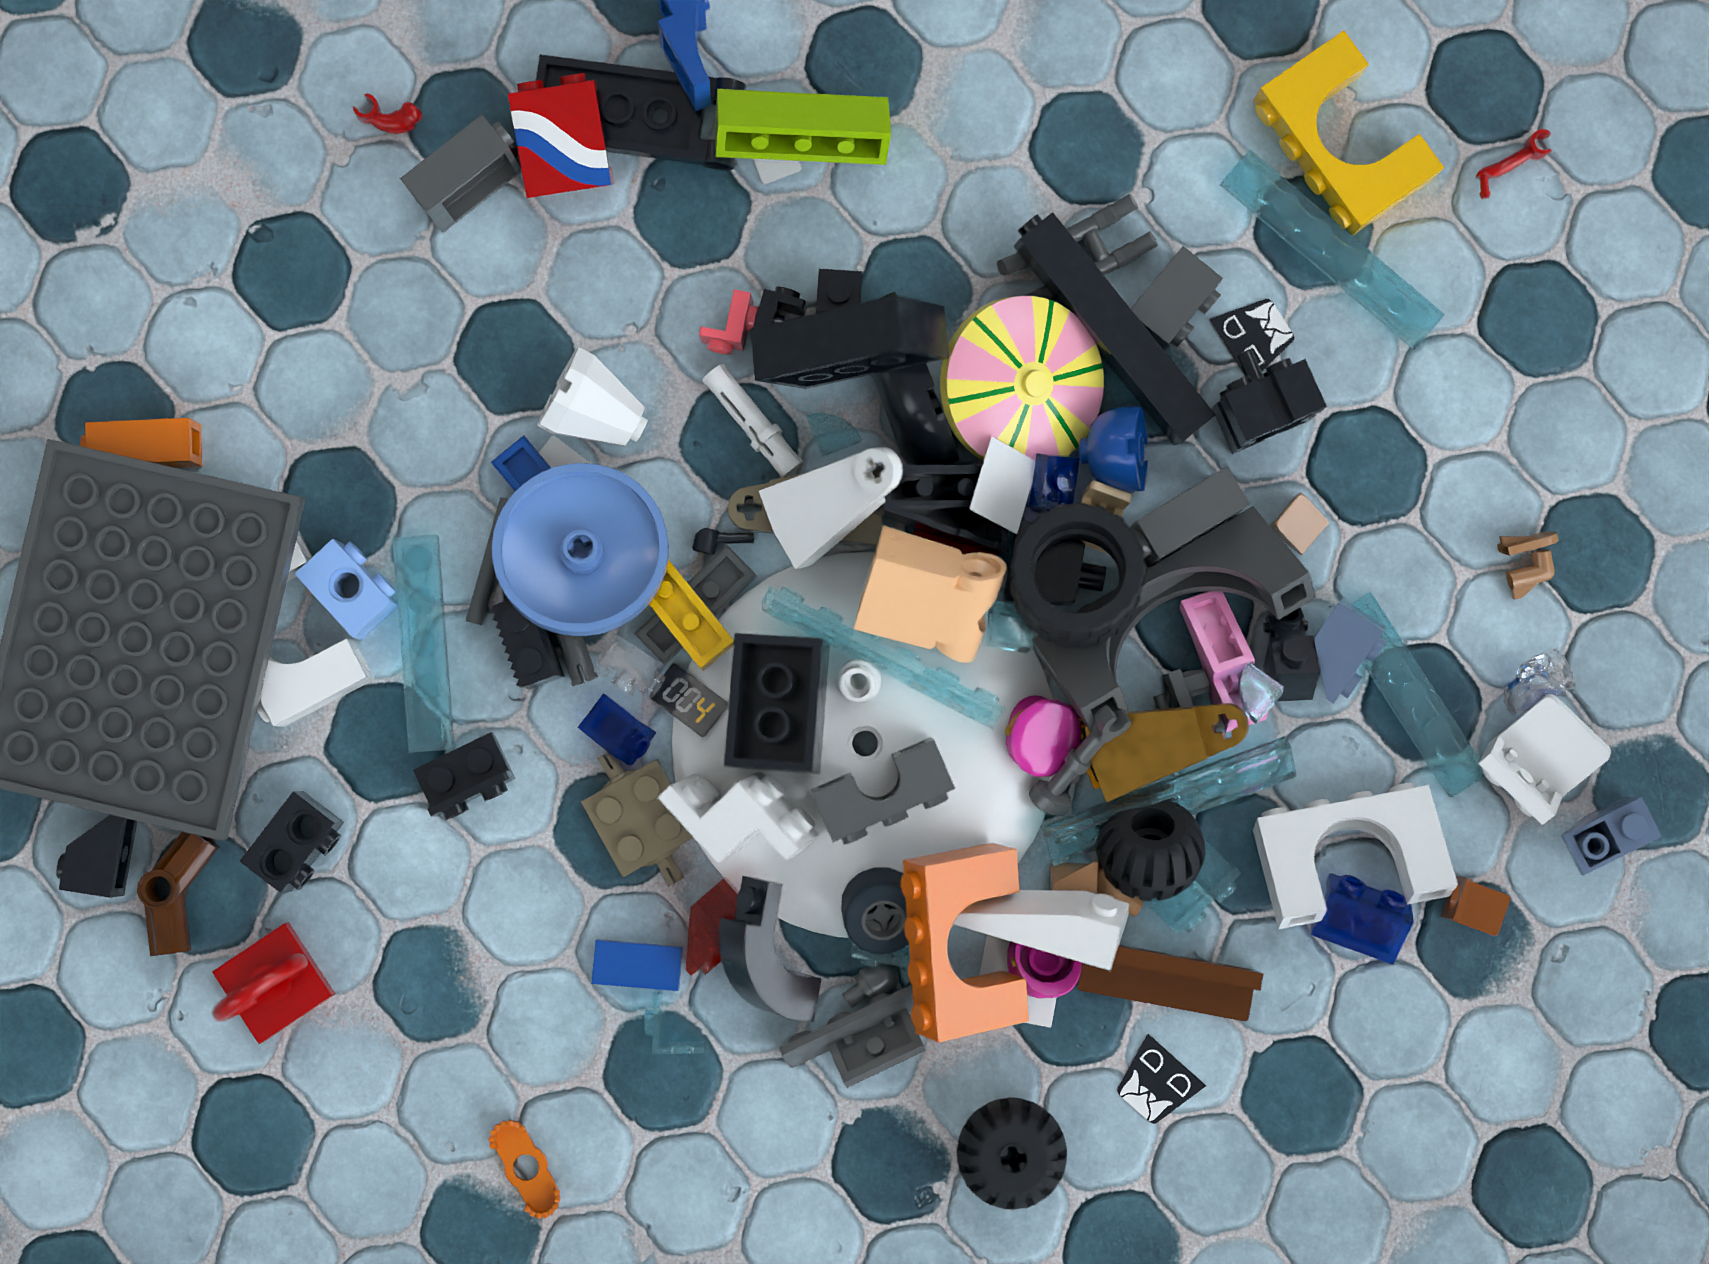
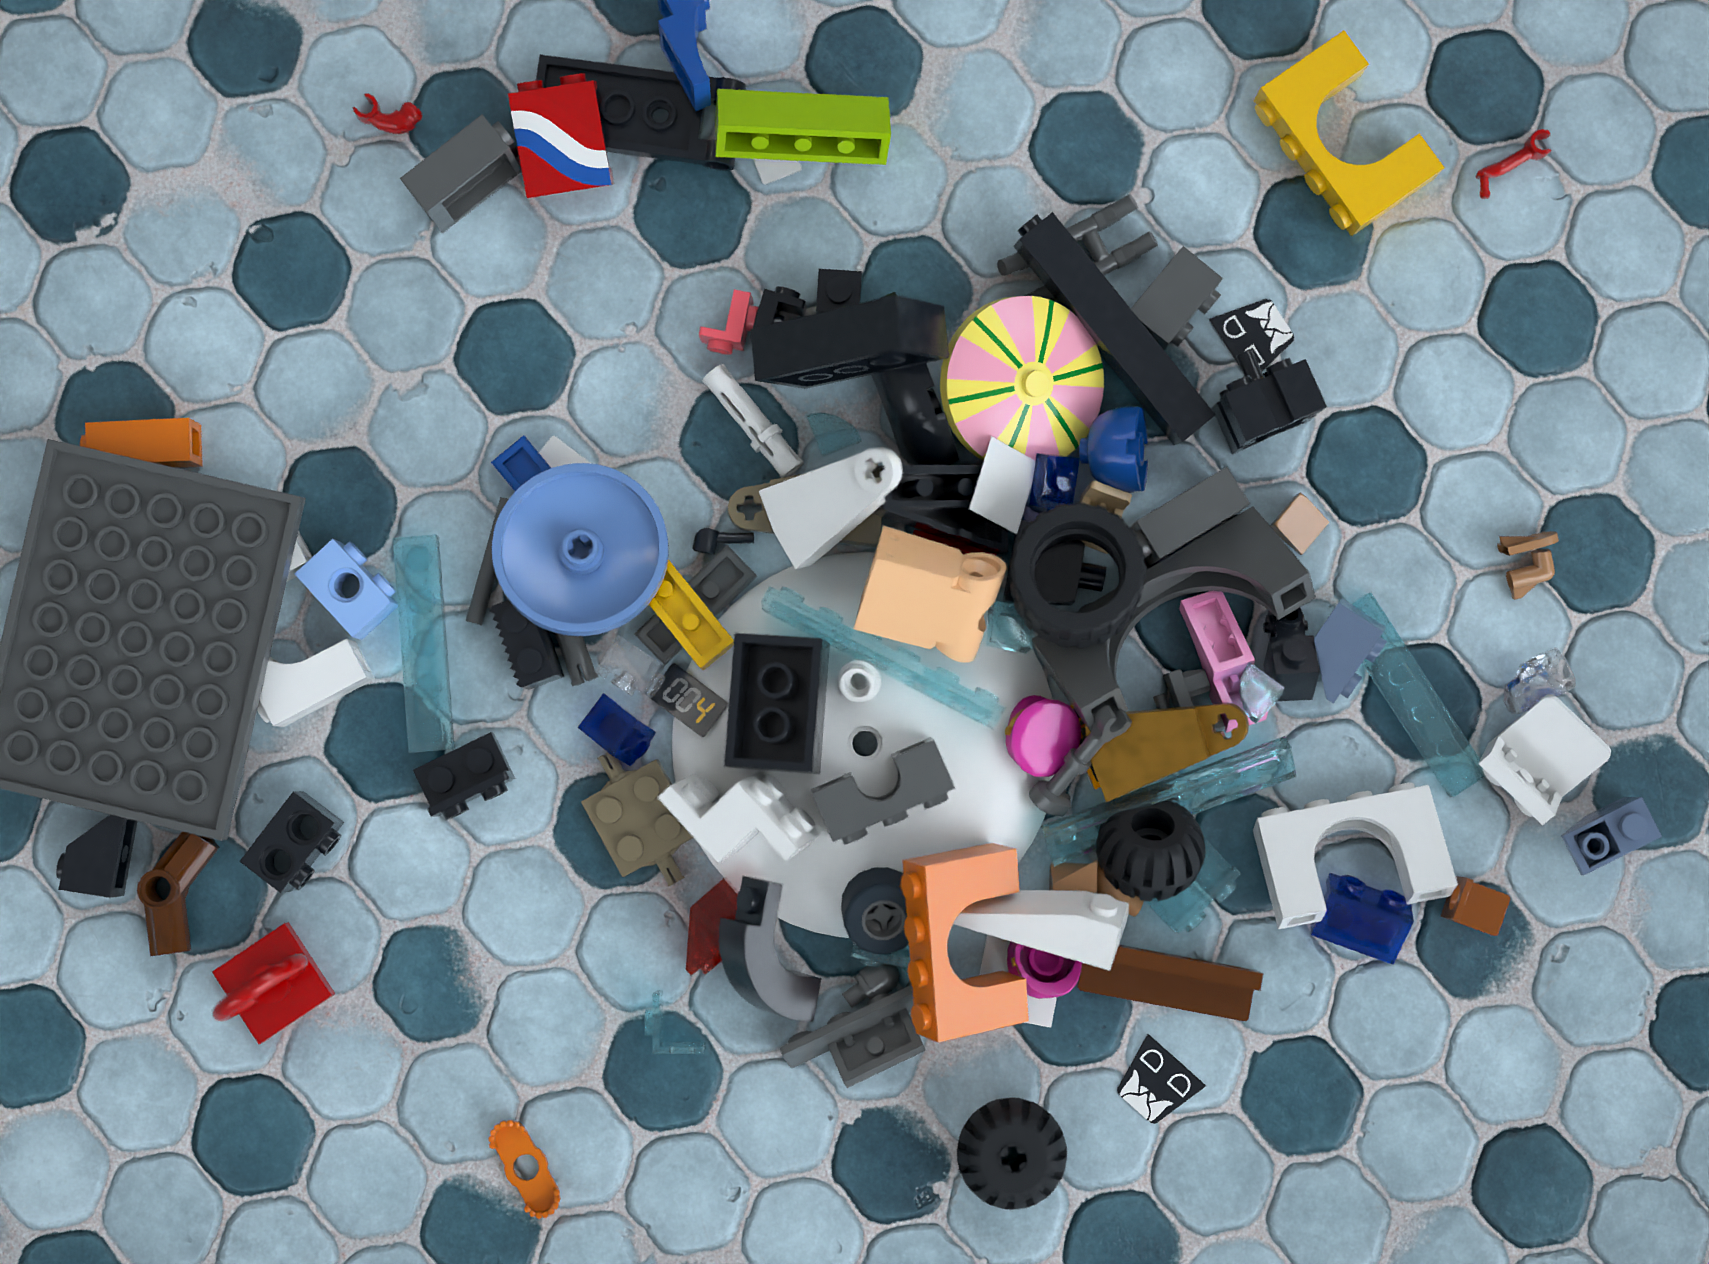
(592, 404): white cone -> none
(637, 965): blue tile -> none
(1332, 249): clear light blue plate -> none

